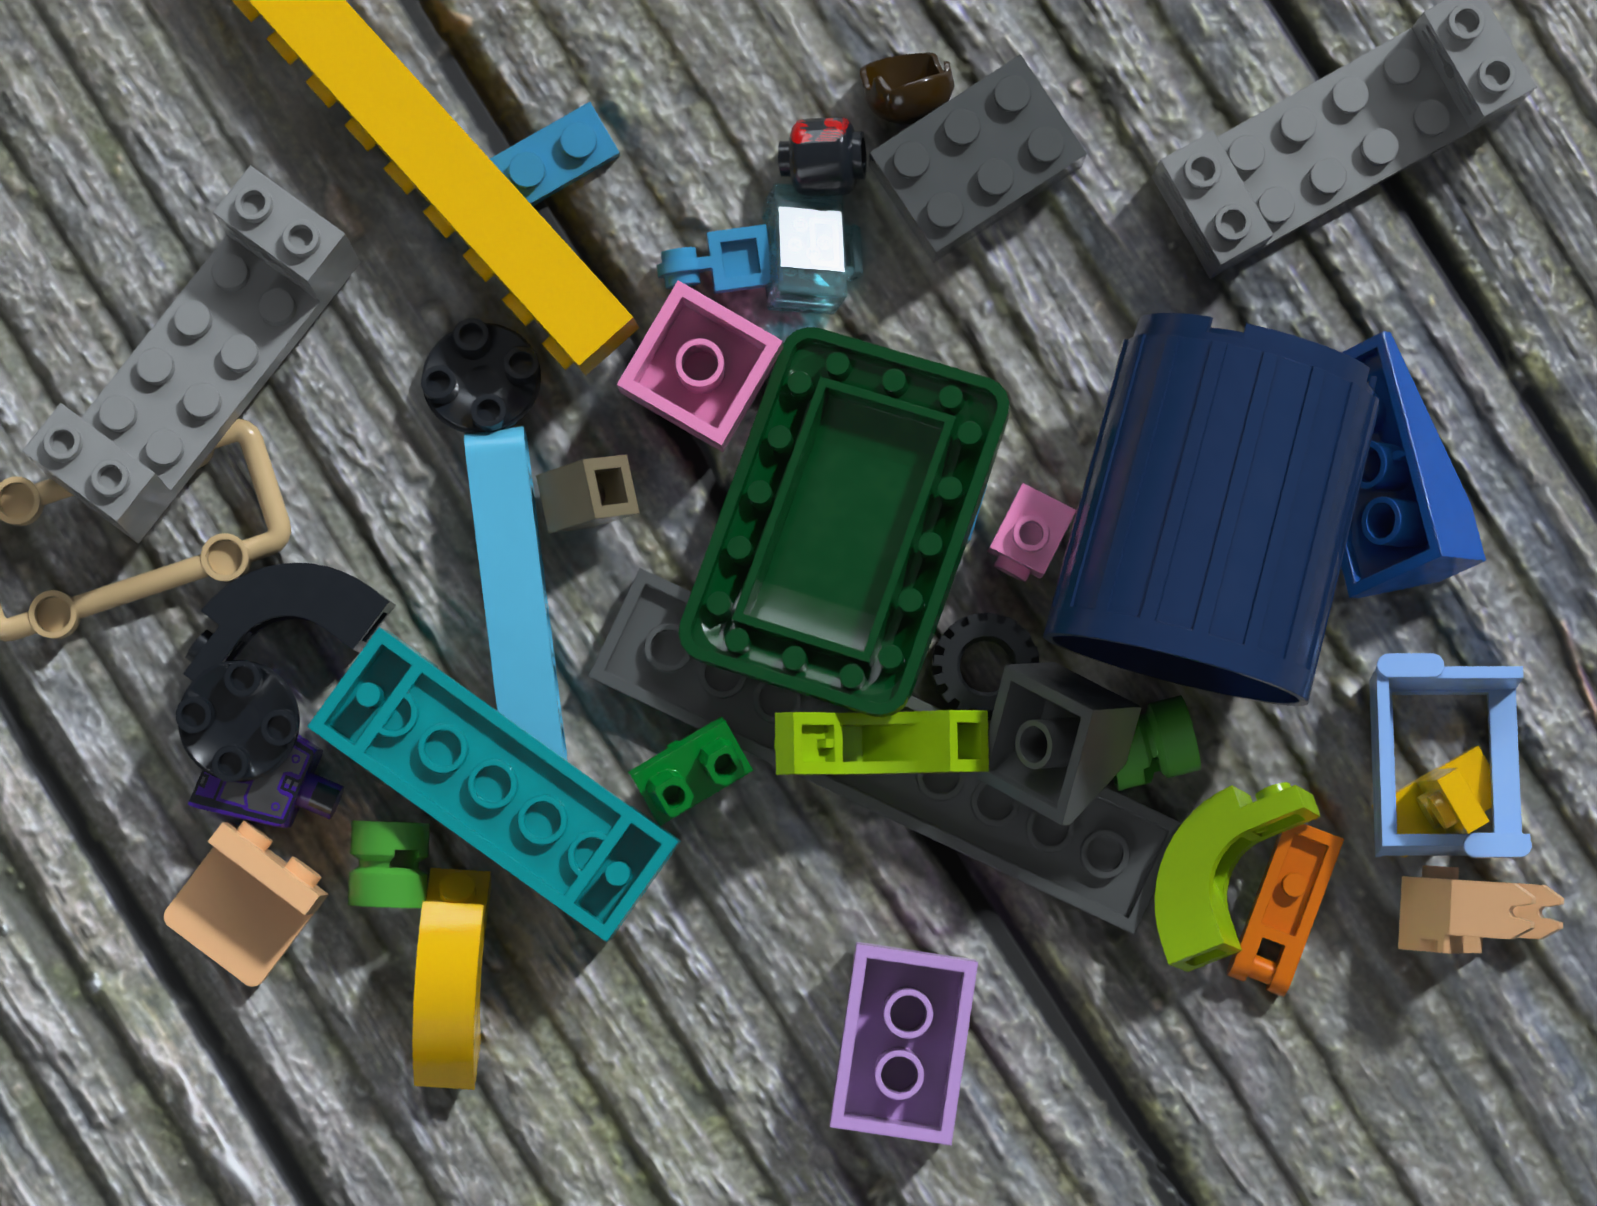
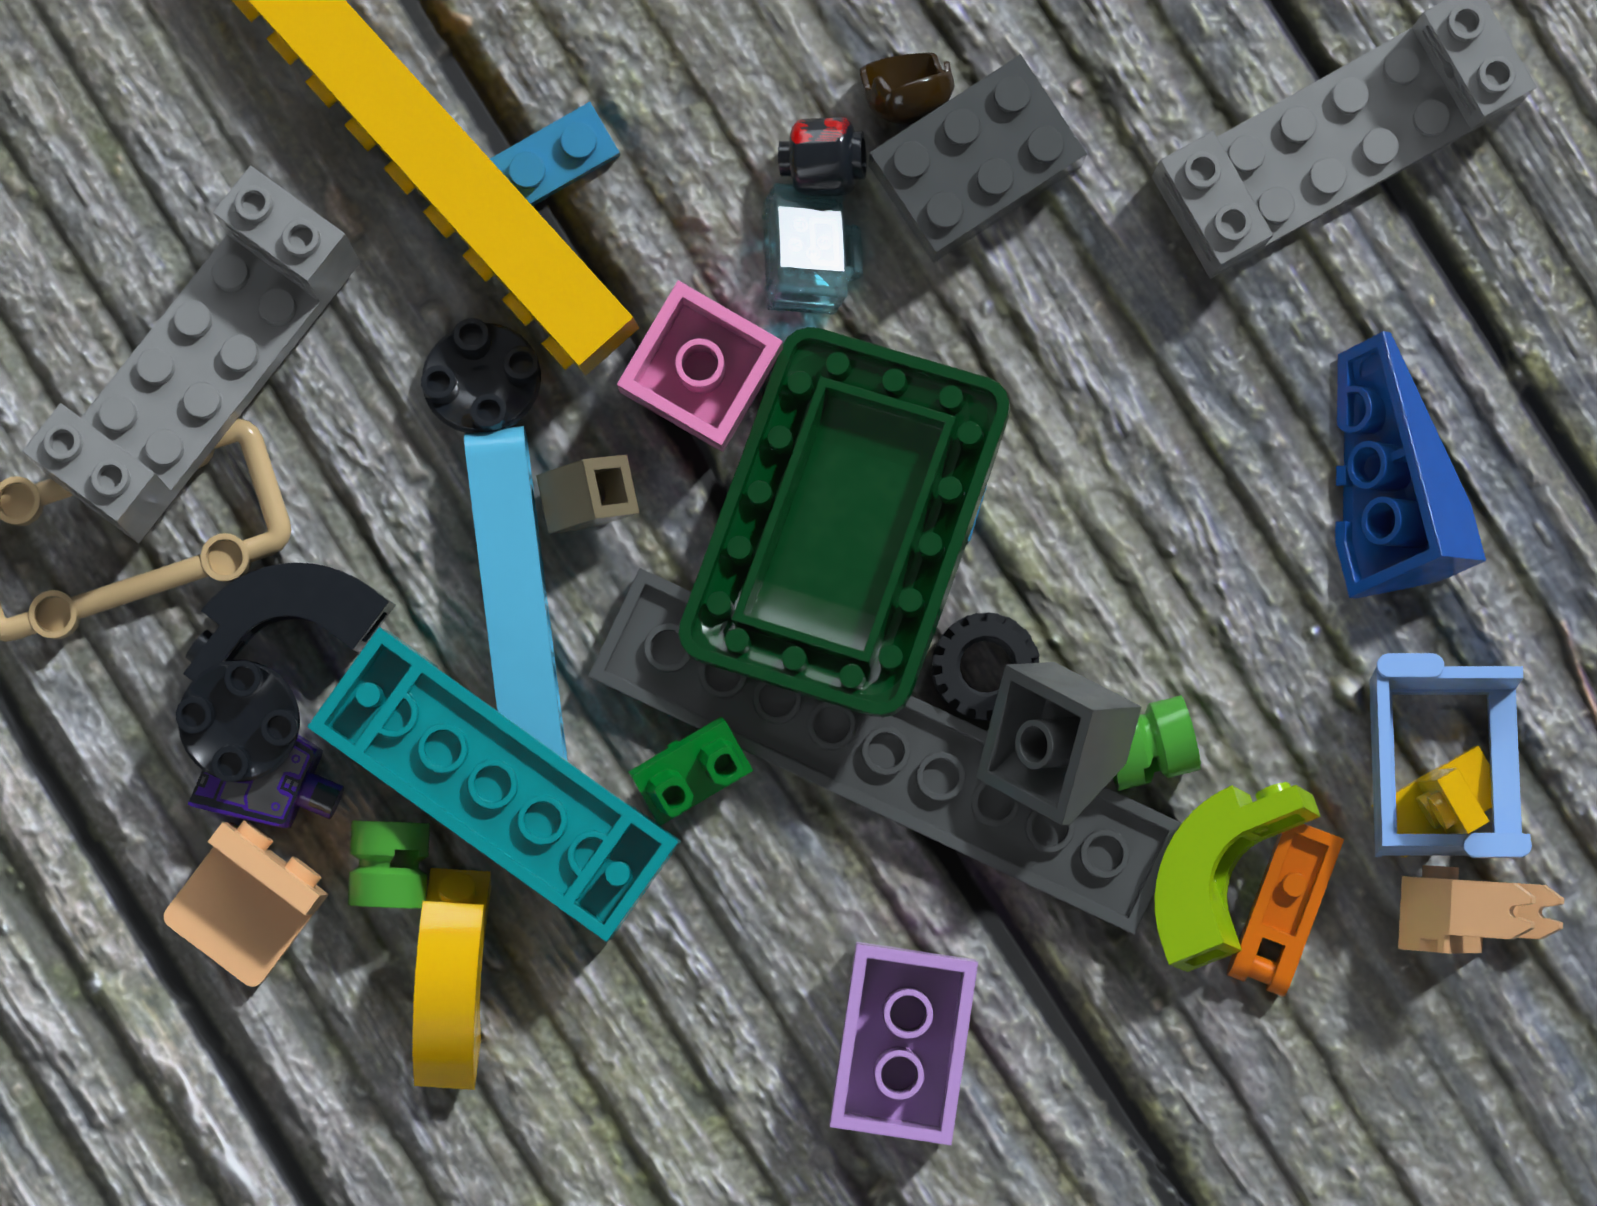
(735, 258): dark azure plate -> none
(877, 745): lime arch -> none
(1030, 533): bright pink brick -> none
(1216, 508): dark blue container -> none

